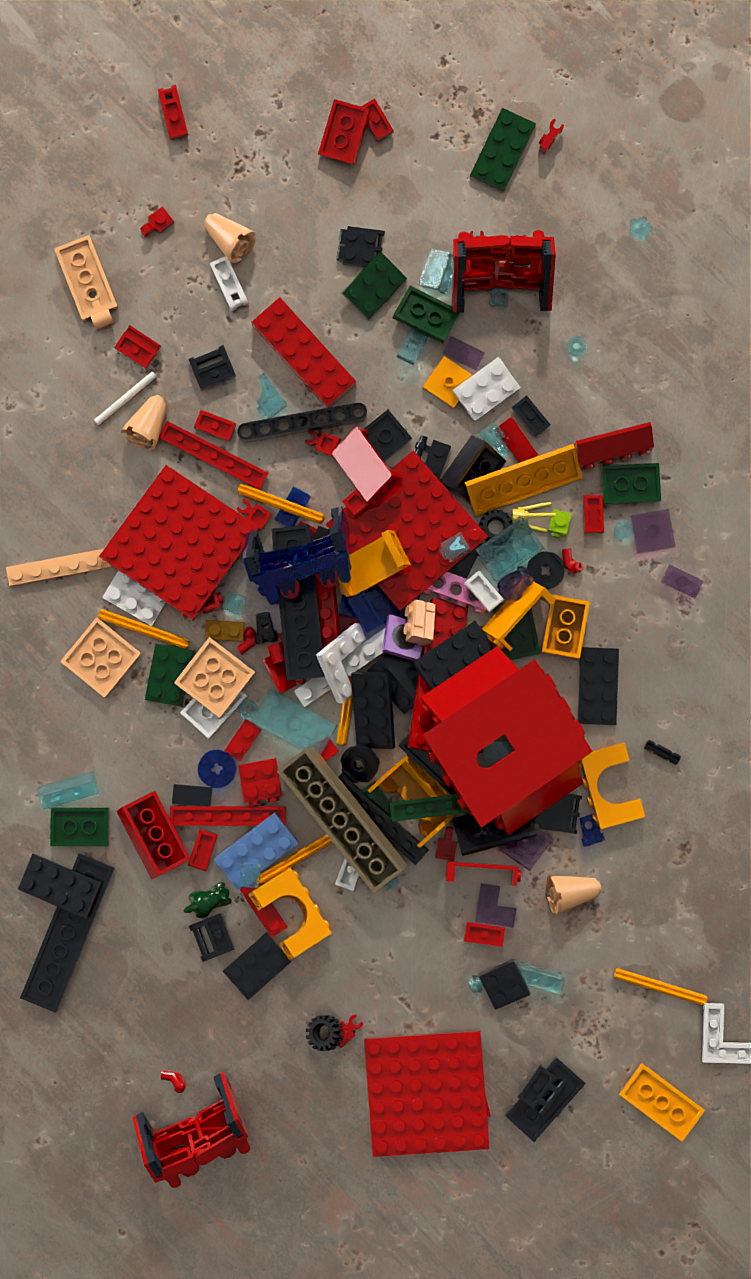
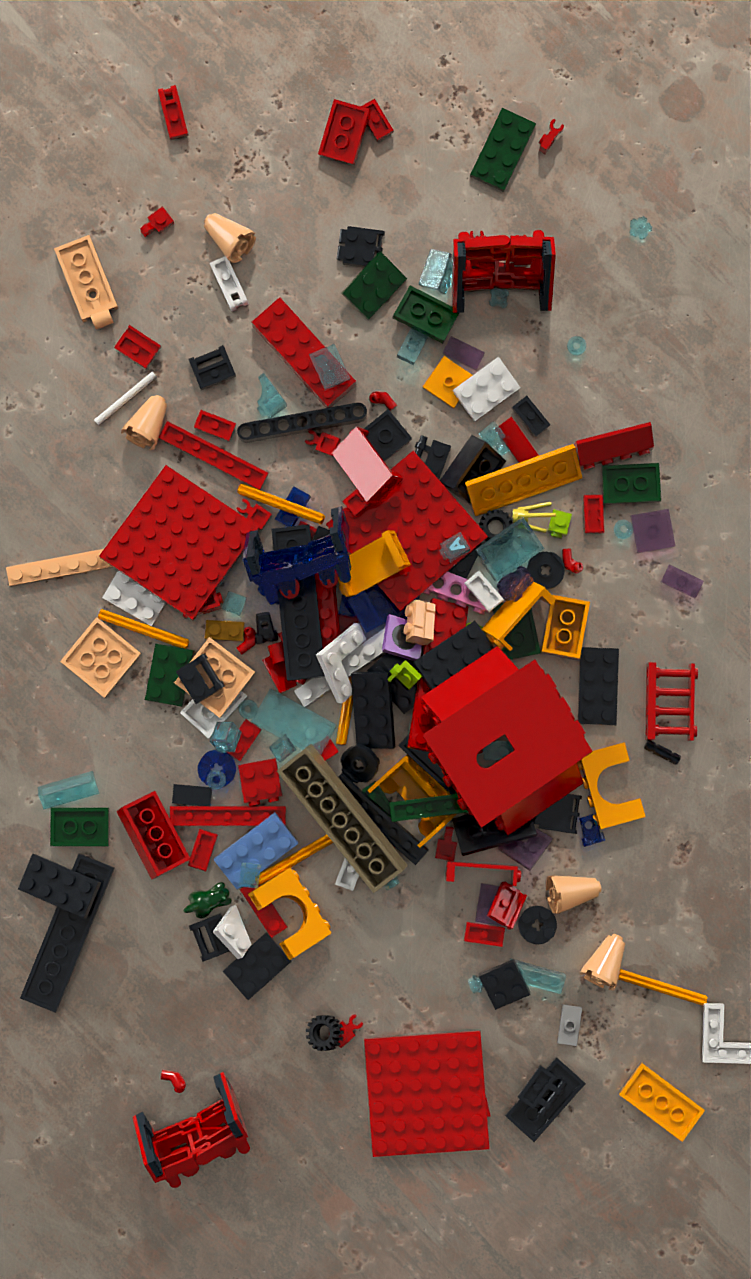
(195, 683): none -> black plate
(211, 775): none -> clear light blue plate
(225, 737): none -> clear light blue brick
(233, 932): none -> white wing
(282, 748): none -> clear light blue plate
(329, 366): none -> clear light blue plate
(382, 398): none -> red arm
(405, 673): none -> lime bracket
(507, 905): none -> red plate
(546, 931): none -> black plate
(569, 1025): none -> light grey plate
(605, 963): none -> light nougat cone
(654, 710): none -> red fence

